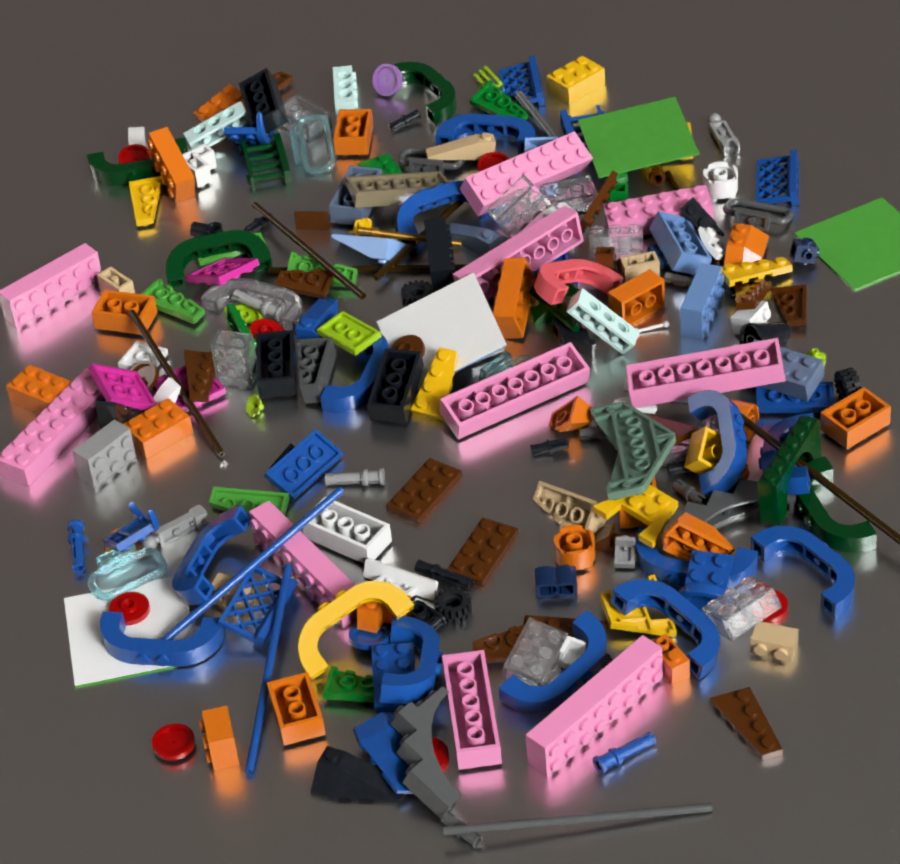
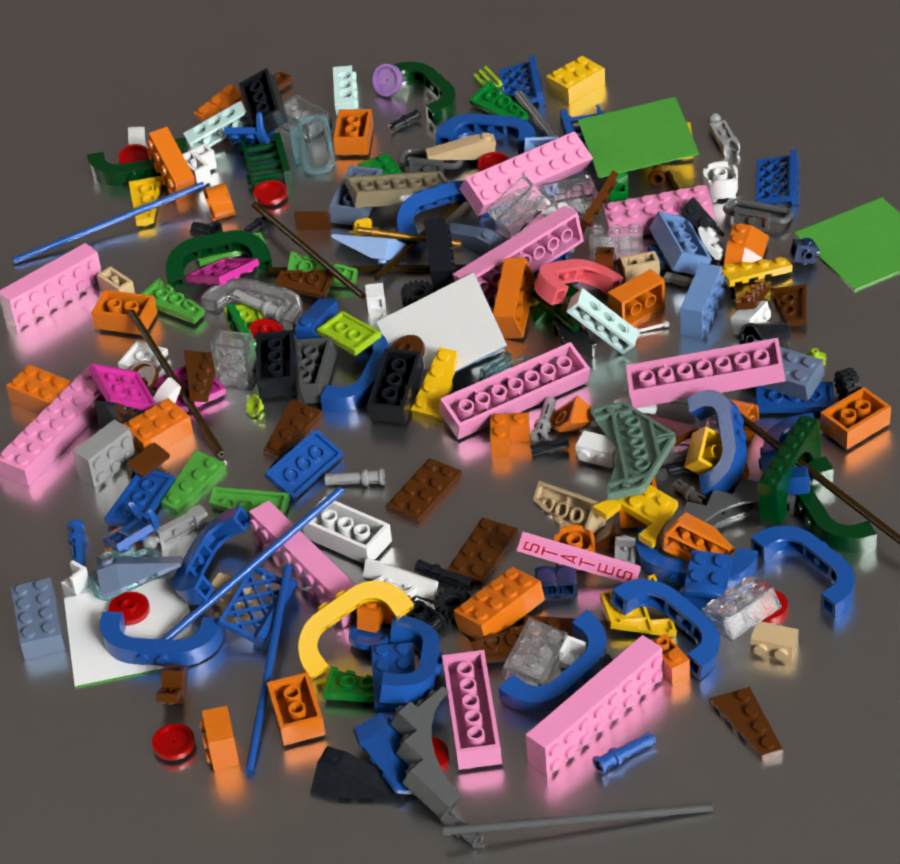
(37, 618): none -> sand blue brick
(77, 580): none -> white panel
(107, 223): none -> piece
(120, 572): none -> sand blue wedge
(145, 494): none -> blue plate
(147, 461): none -> reddish brown panel
(174, 685): none -> reddish brown brick
(192, 480): none -> bright green wing
(219, 202): none -> orange brick
(270, 192): none -> red piece
(291, 428): none -> reddish brown wing
(375, 297): none -> white panel
(499, 604): none -> orange brick
(508, 429): none -> orange brick
(544, 419): none -> light grey pin
(577, 558): none -> bright pink tile
(596, 449): none -> white brick

